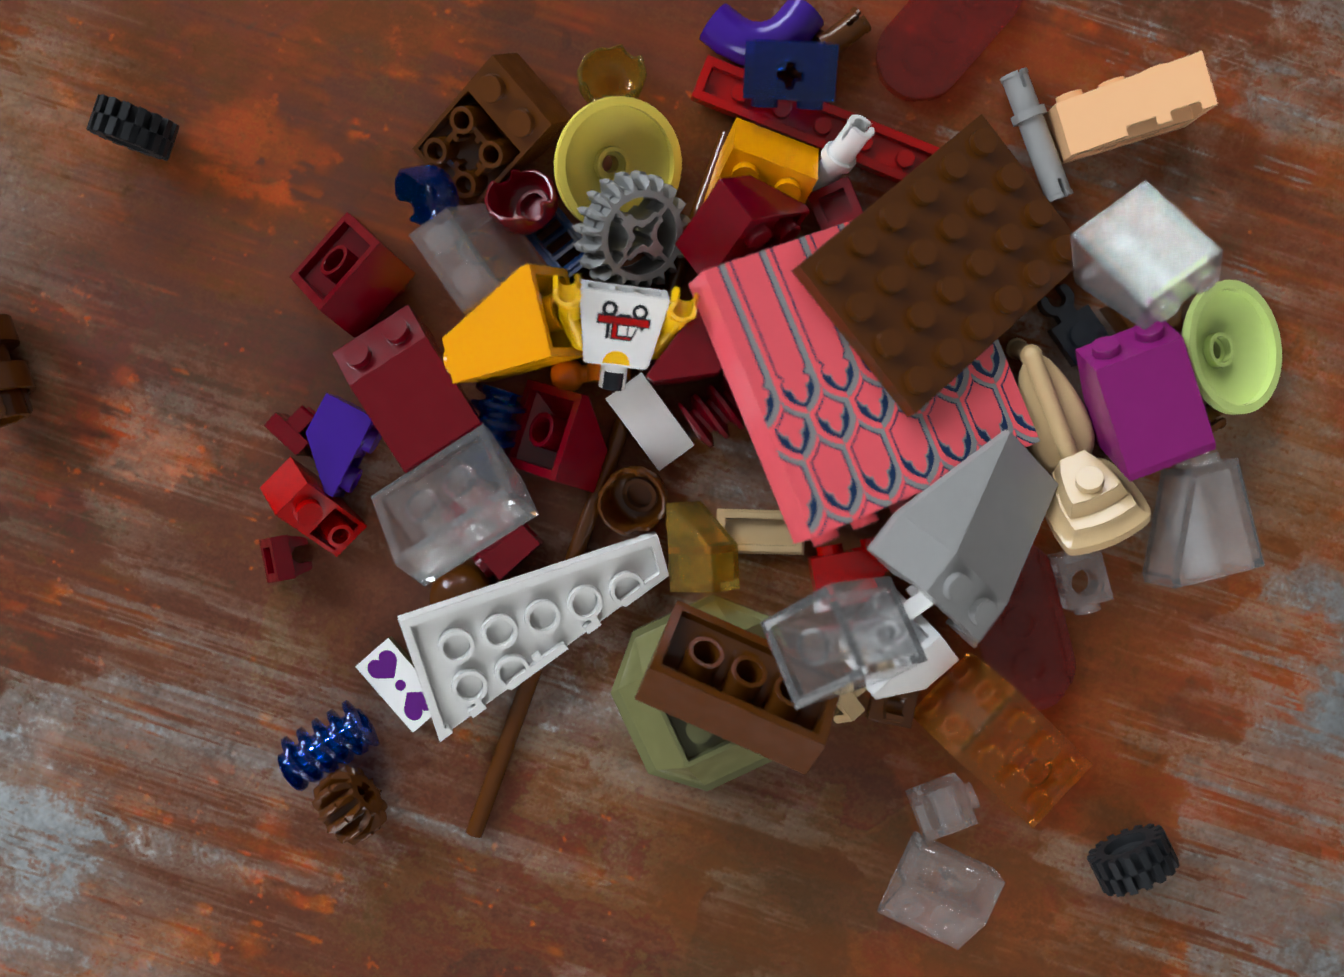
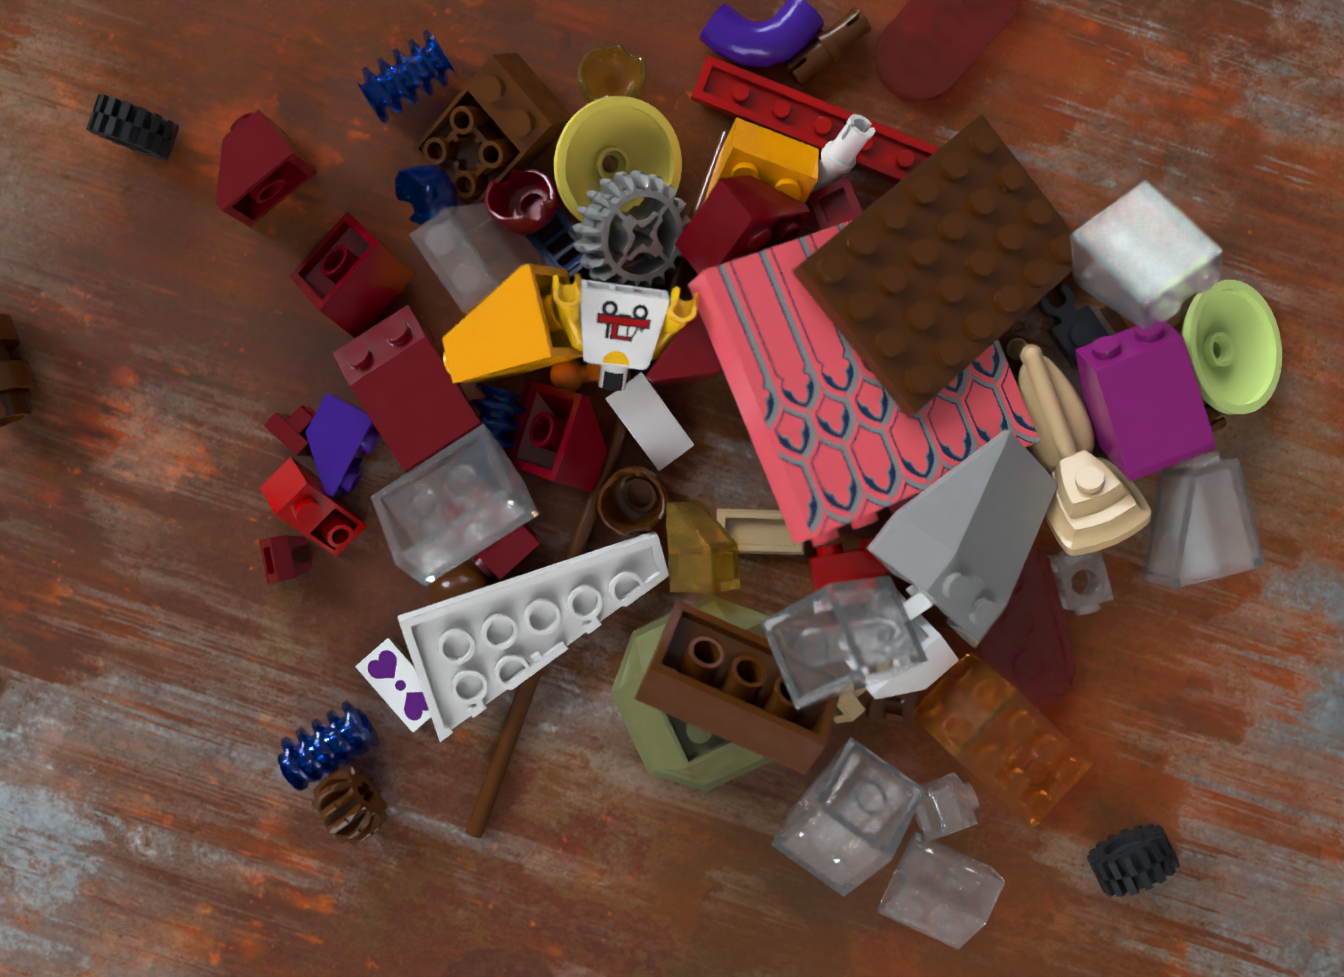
(258, 168): none -> dark red slope
(405, 76): none -> clear blue piece
(713, 413): dark red piece -> none
(813, 59): clear blue brick -> none
(849, 818): none -> clear slope
(1036, 134): light grey pin -> none
(1131, 108): light nougat wedge -> none

